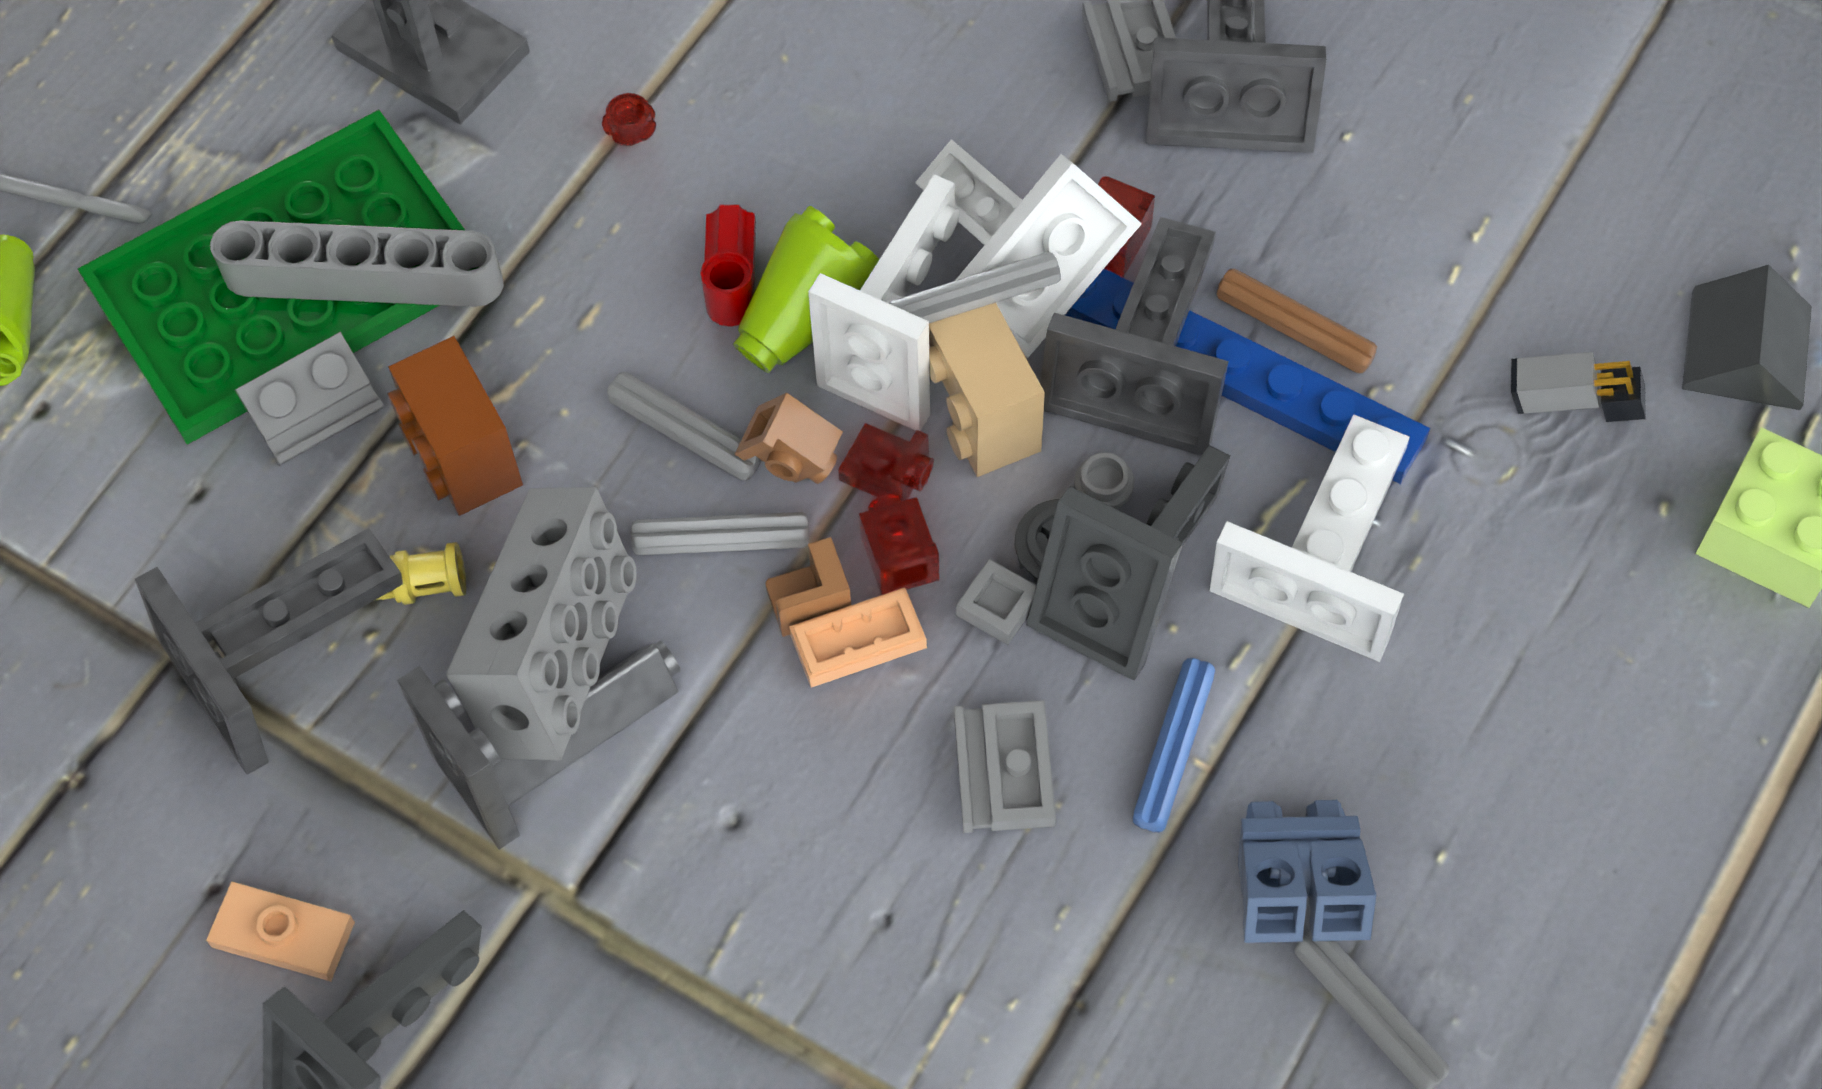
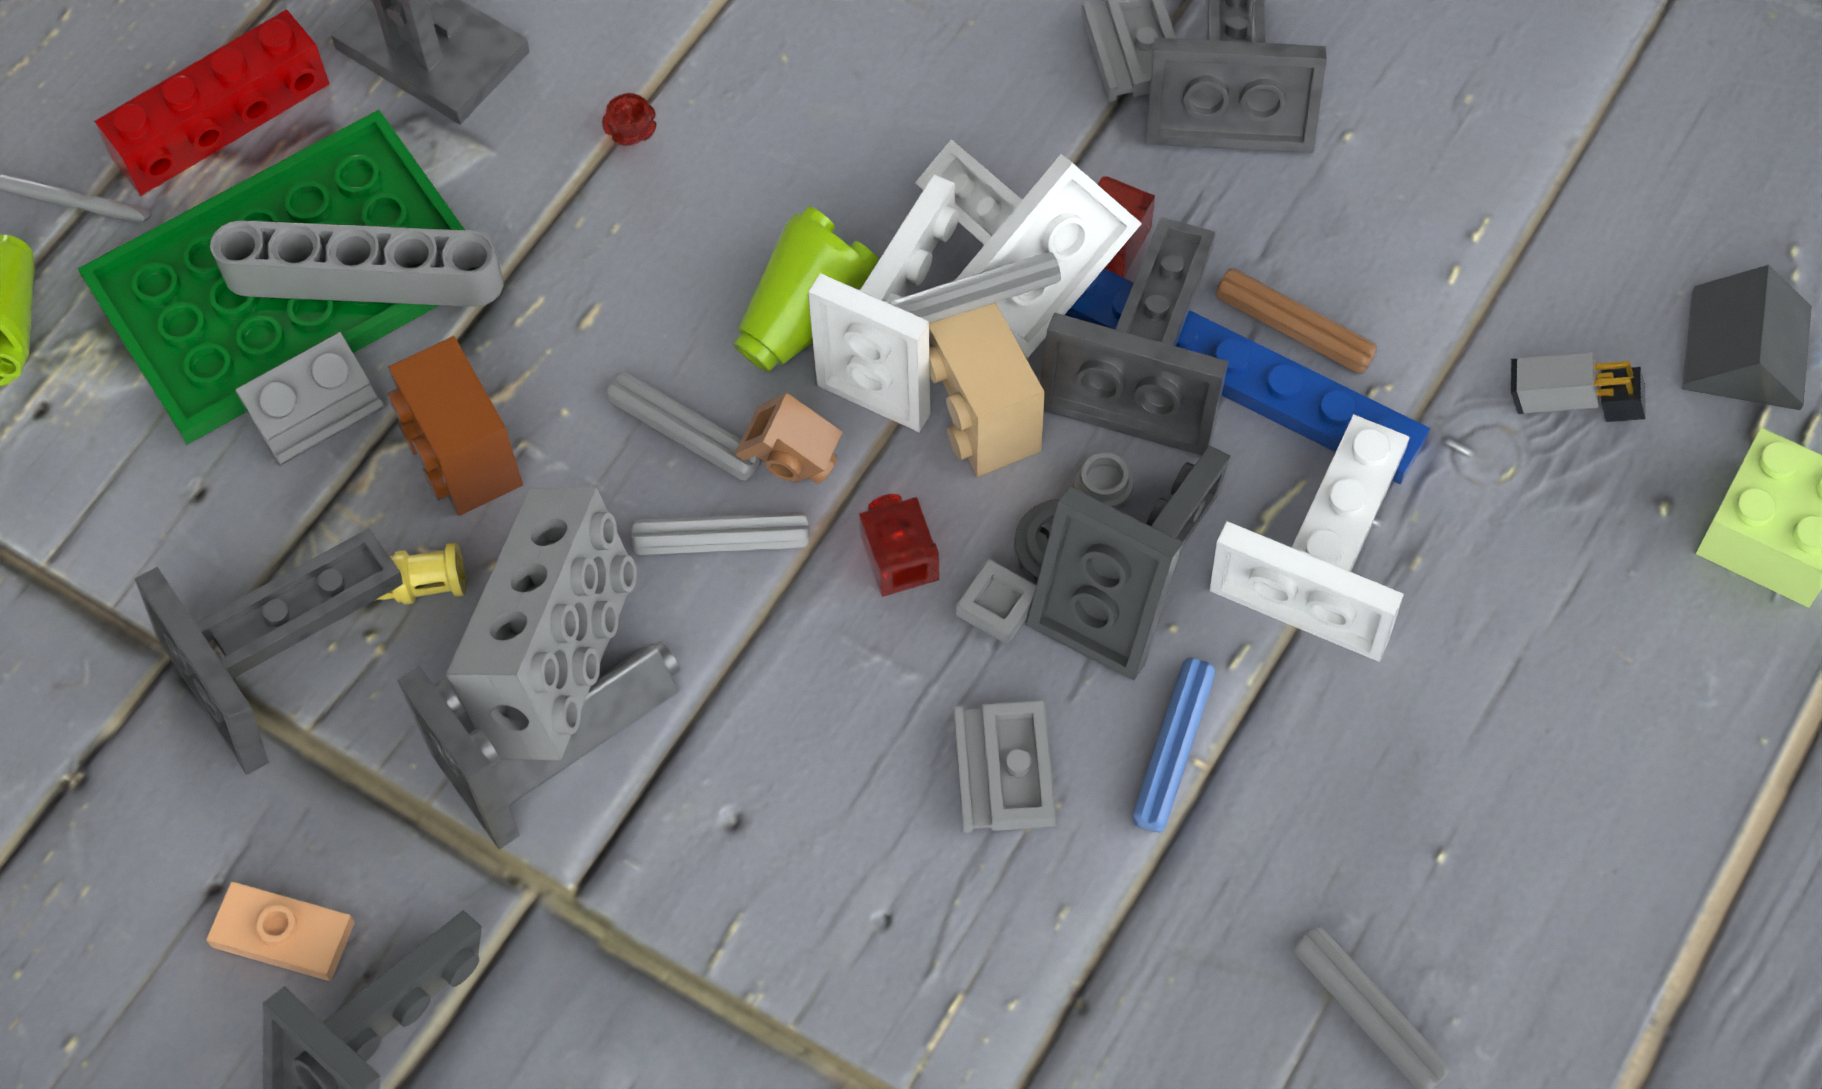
(213, 102): none -> red brick
(729, 263): red piece -> none
(810, 590): medium nougat panel -> none
(858, 637): light nougat plate -> none
(886, 463): clear red bracket -> none
(1303, 857): sand blue hips -> none

